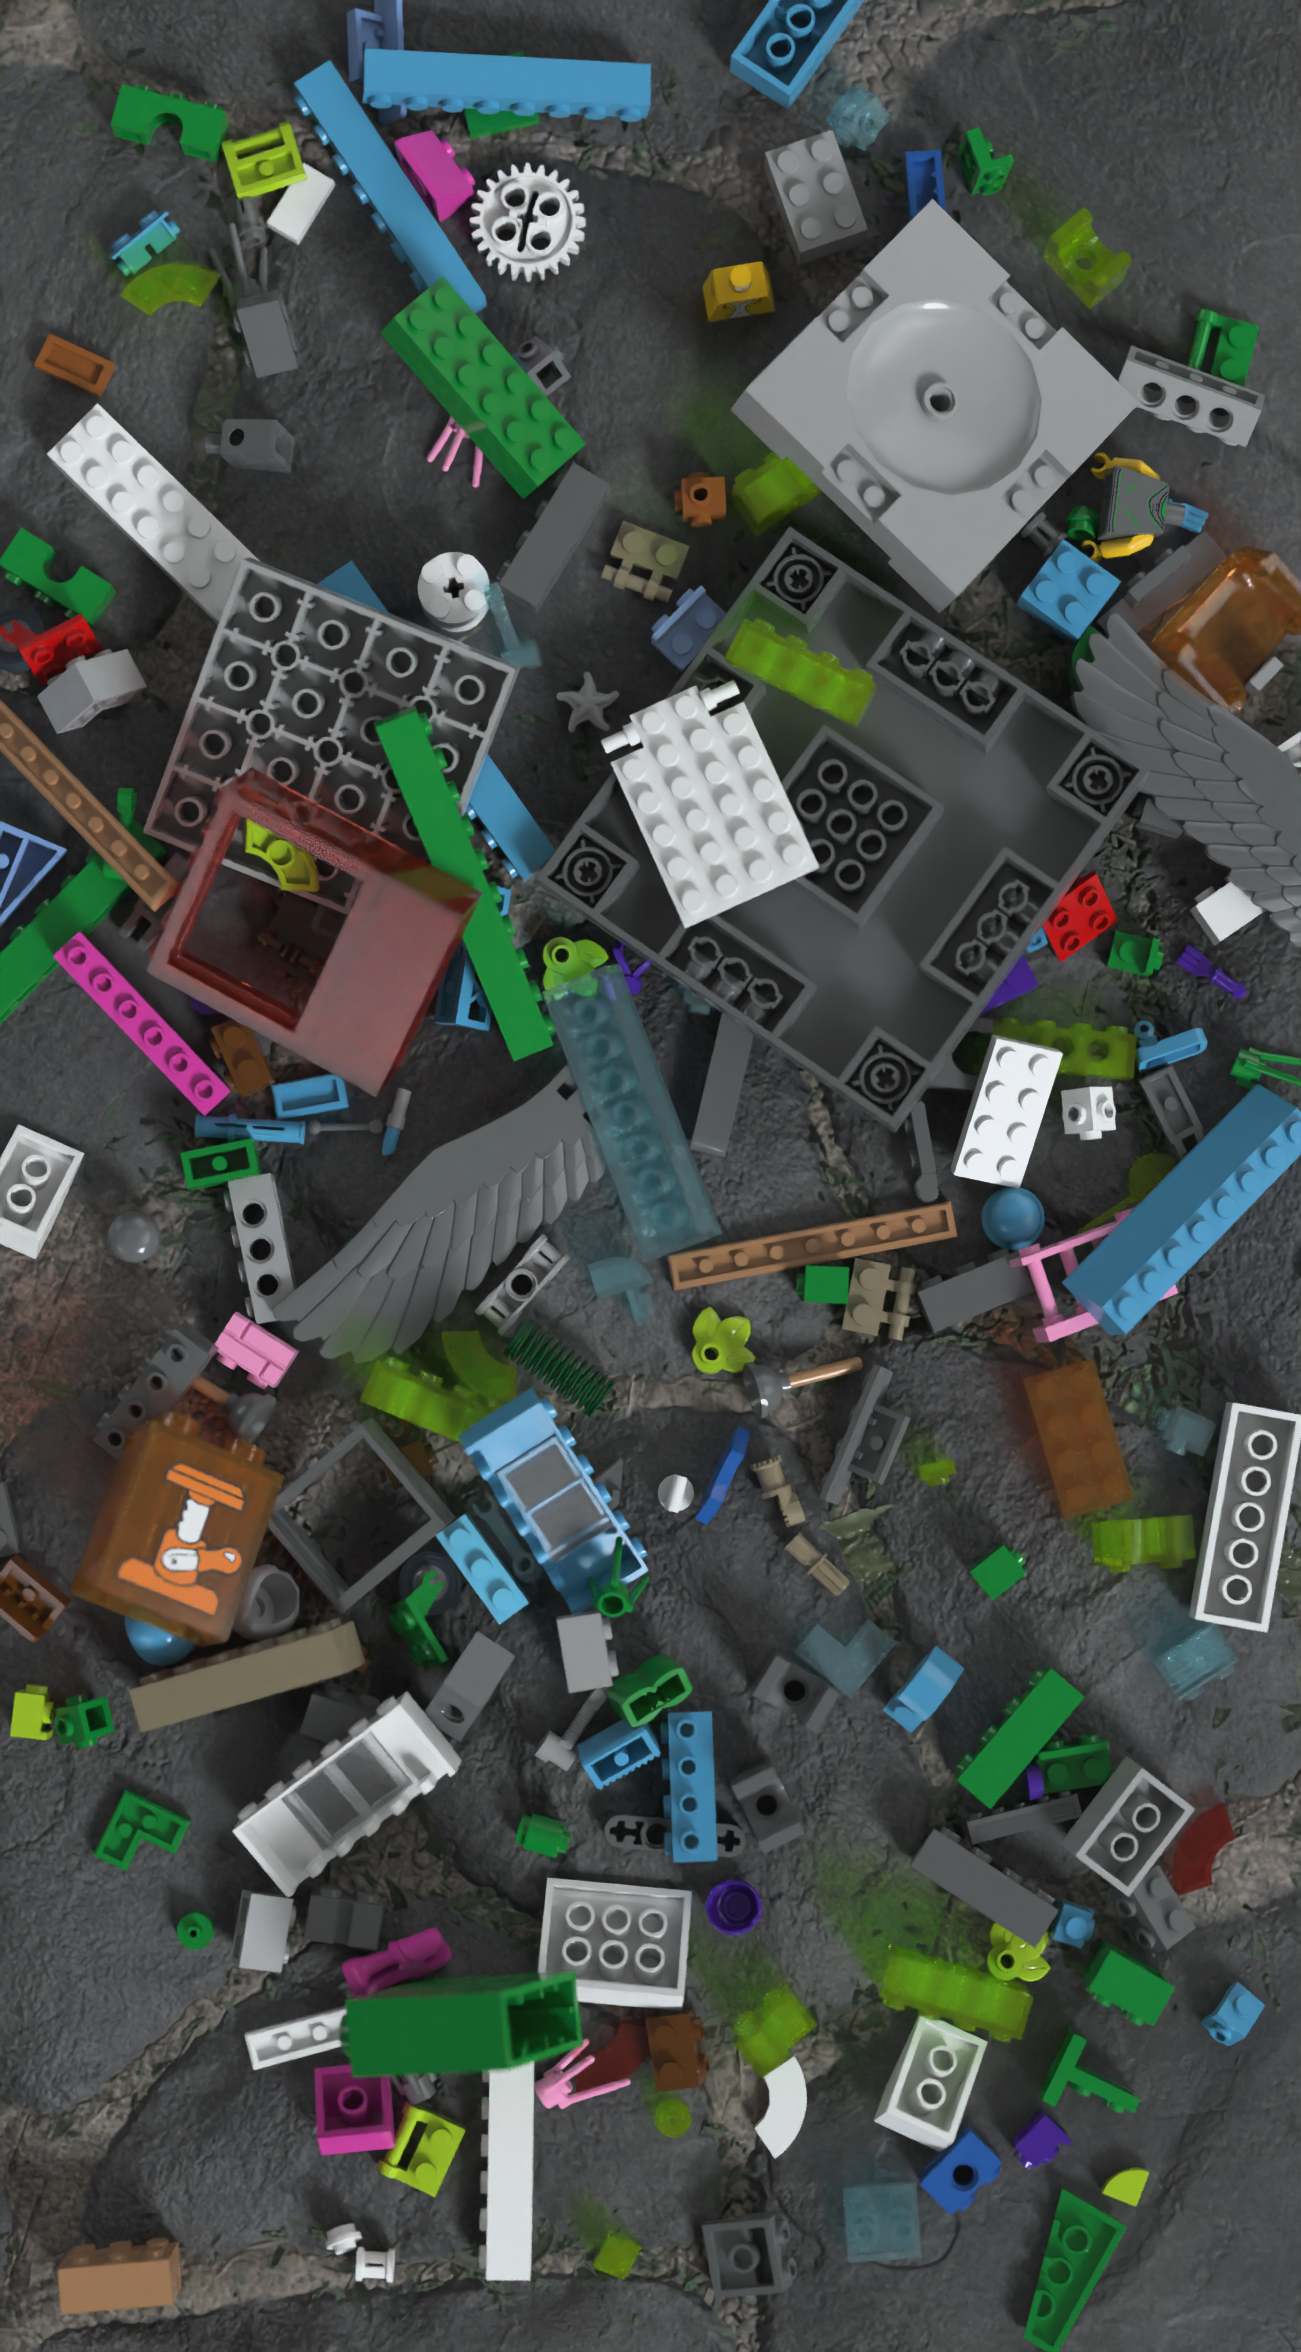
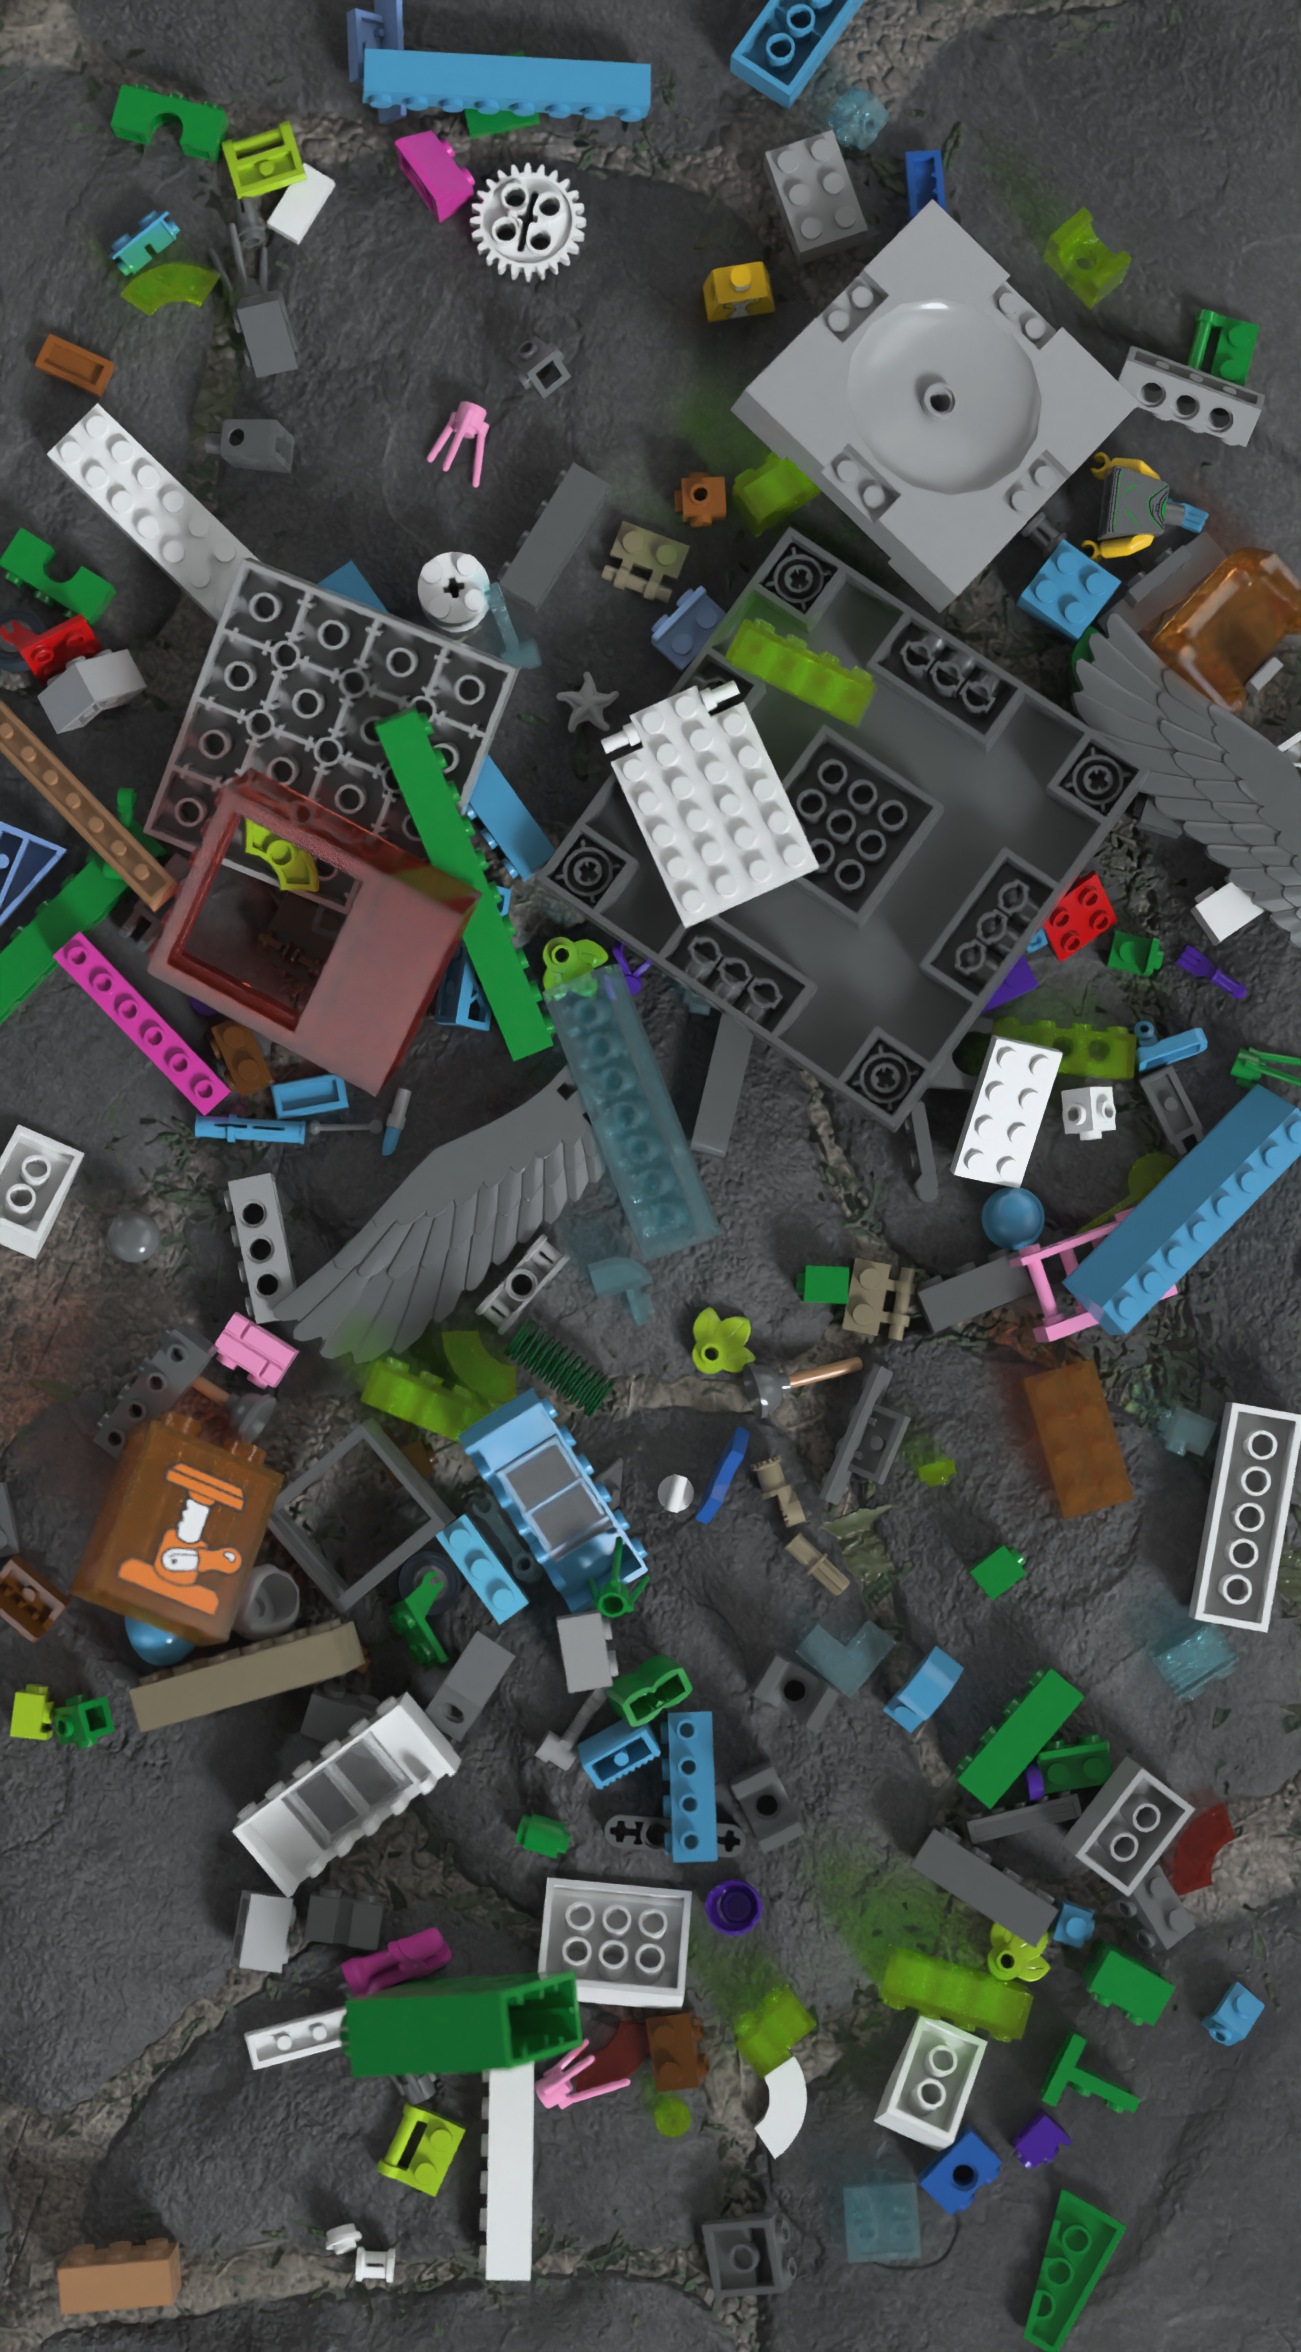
(135, 1820): green tile -> none
(202, 1924): green tile -> none
(221, 1164): green brick -> none
(352, 2111): dark pink slope -> none
(383, 184): dark azure brick -> none
(482, 387): green brick -> none
(616, 2254): clear neon green slope -> none
(812, 1246): medium nougat tile -> none
(977, 166): green bracket -> none
(1082, 524): green plate -> none
(1126, 2185): lime tile -> none
(1143, 1540): clear neon green brick -> none

